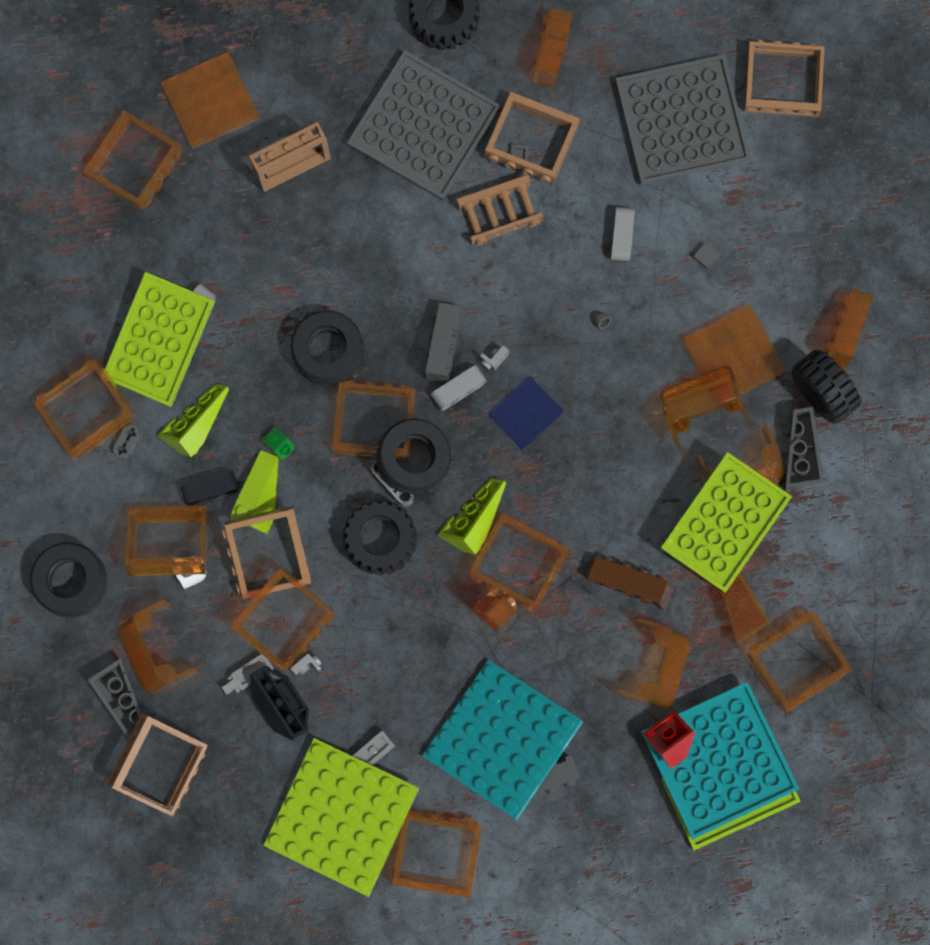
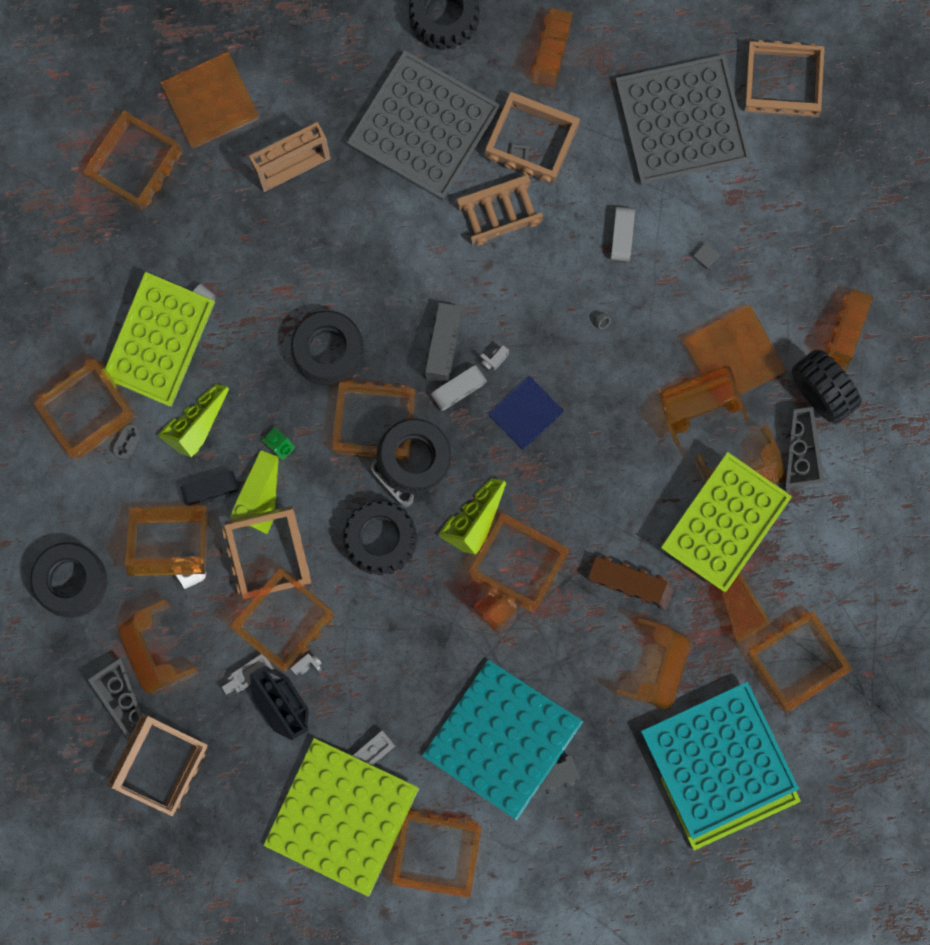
(671, 739): red slope -> none

